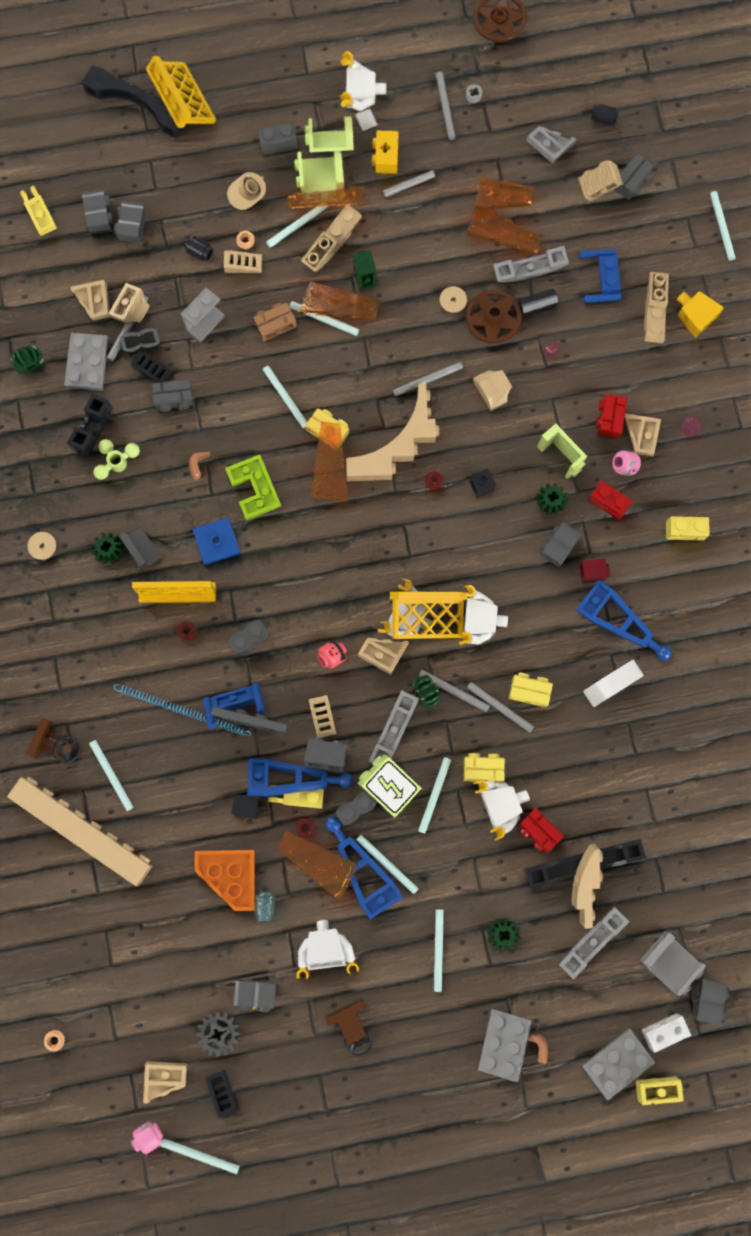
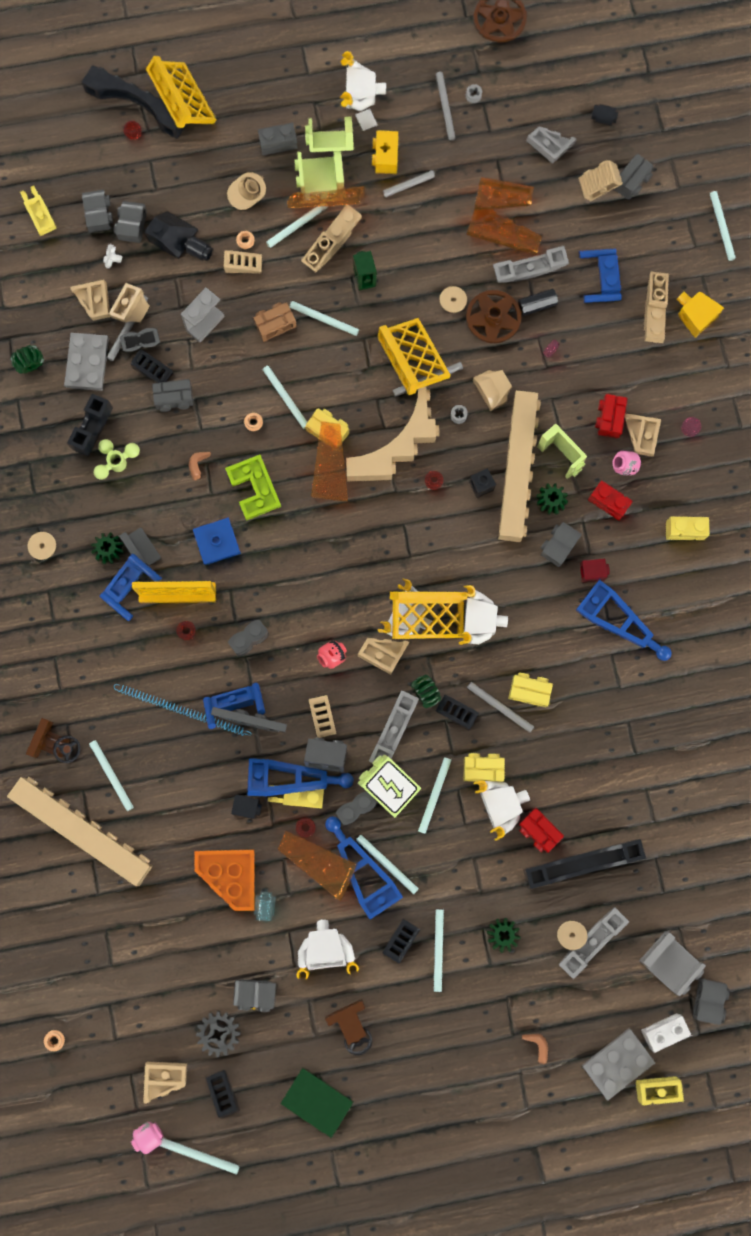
(111, 256): none -> white plant
(122, 583): none -> blue plate
(132, 125): none -> clear red plate
(170, 233): none -> black slope
(253, 416): none -> light nougat plate
(317, 1102): none -> dark green tile
(329, 300): clear orange wing -> none
(400, 363): none -> yellow fence
(411, 927): none -> black slope
(453, 413): none -> light grey bush
(457, 692): light grey bar -> none
(474, 714): none -> black slope
(505, 1045): light grey plate -> none
(518, 466): none -> tan brick
(572, 935): none -> tan piece
(586, 879): tan slope -> none
(613, 683): white beam -> none

